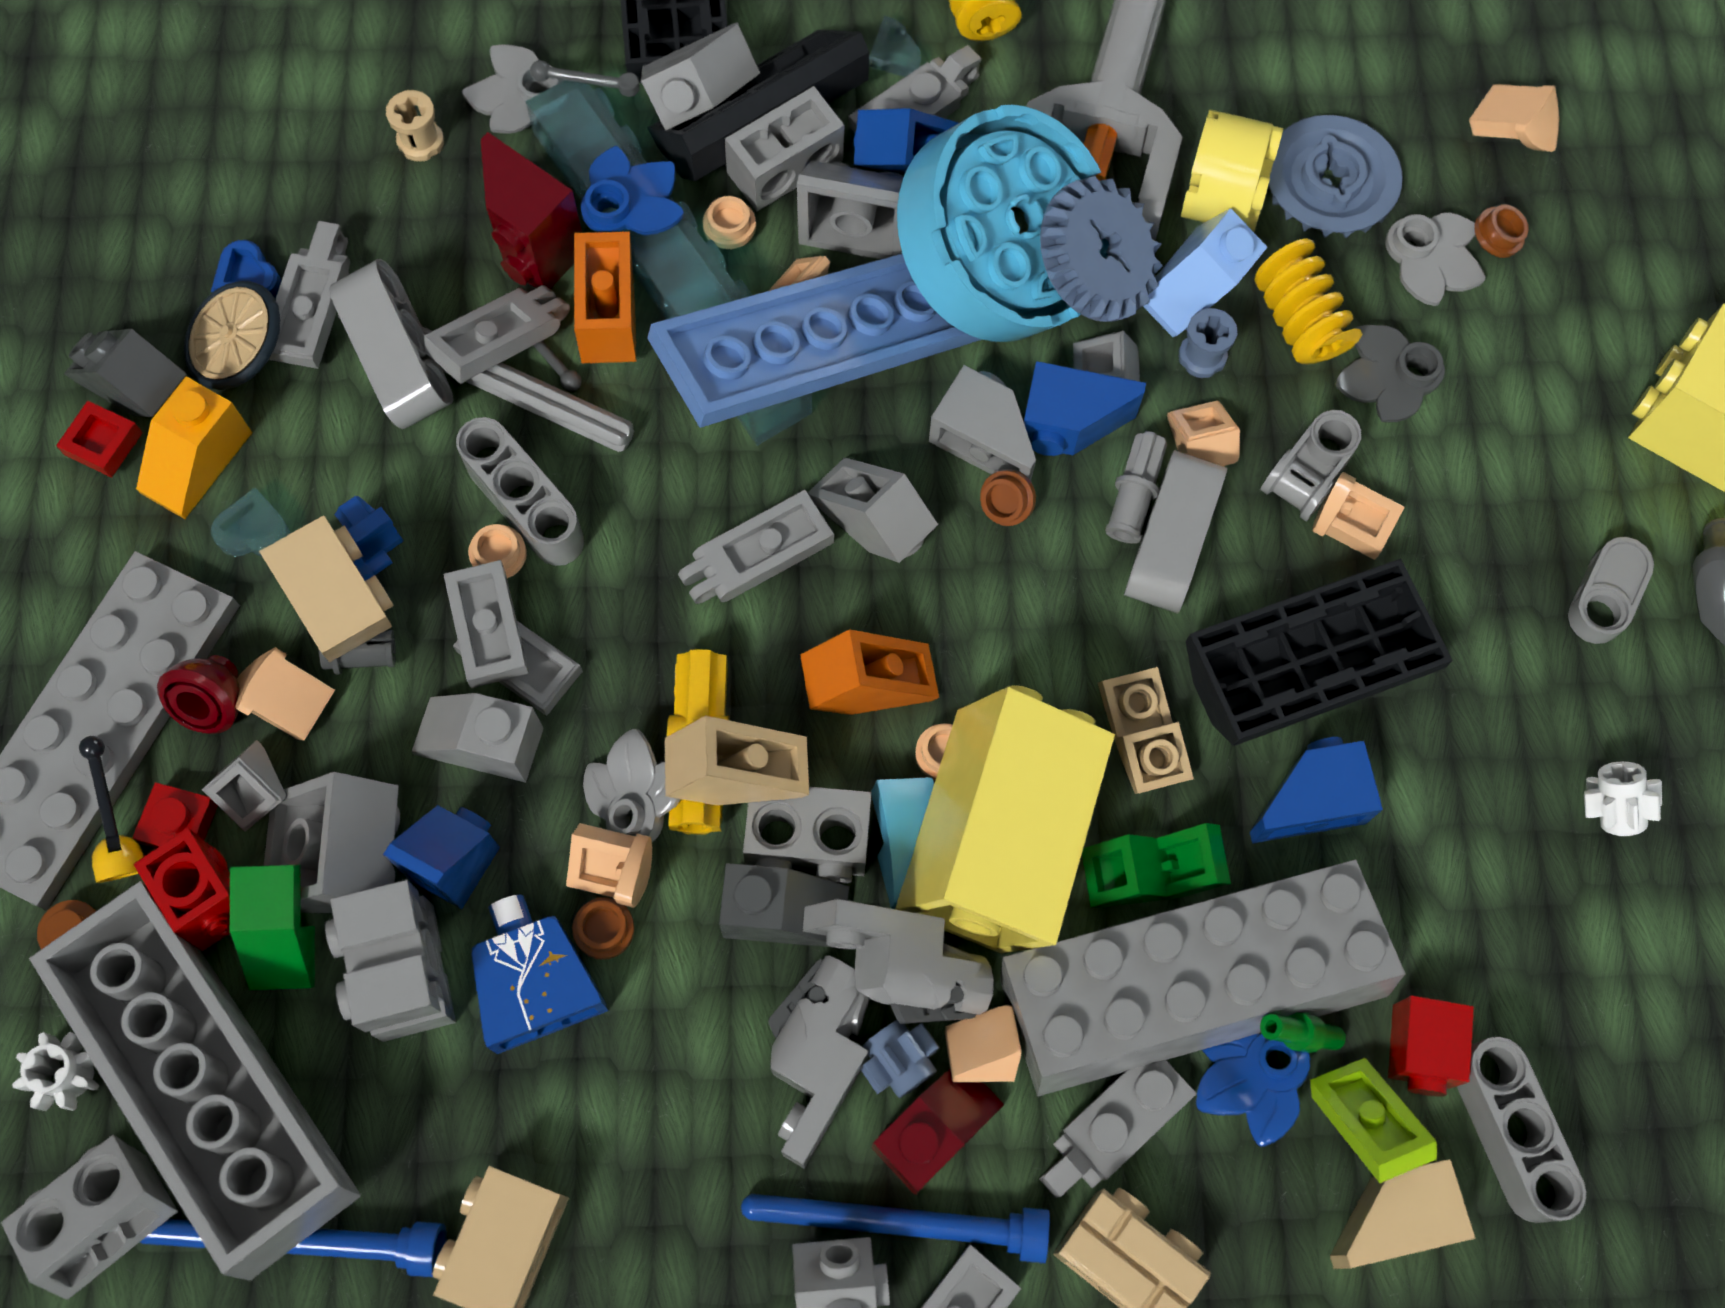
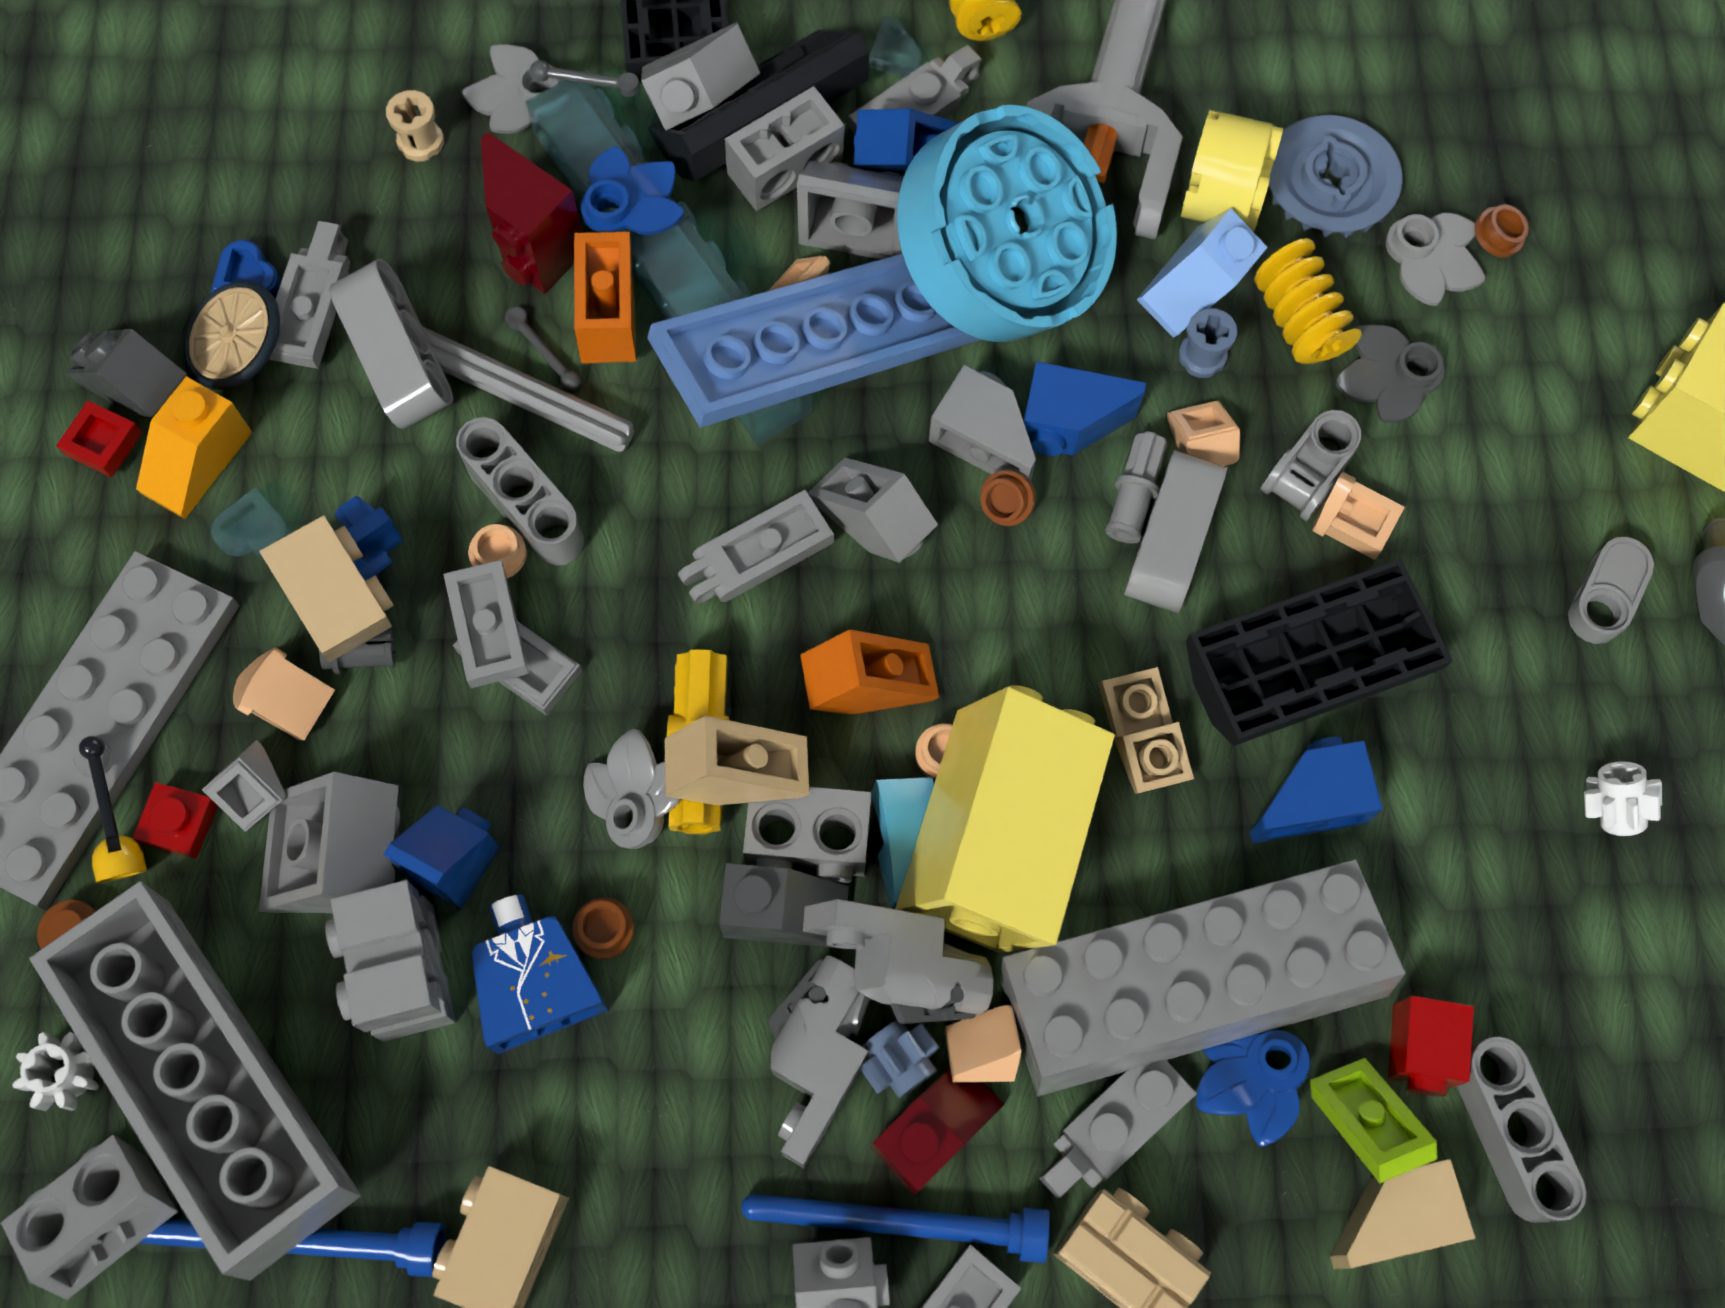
(190, 888): red head -> none
(201, 693): dark red brick -> none
(268, 927): green slope -> none
(480, 734): light grey slope -> none
(495, 331): light grey hinge -> none
(610, 863): light nougat tile -> none
(729, 222): light nougat plate -> none
(1071, 243): sand blue gear -> none
(1108, 355): light grey slope -> none
(1155, 869): green slope -> none
(1302, 1032): green bar -> none
(1519, 114): light nougat tile -> none

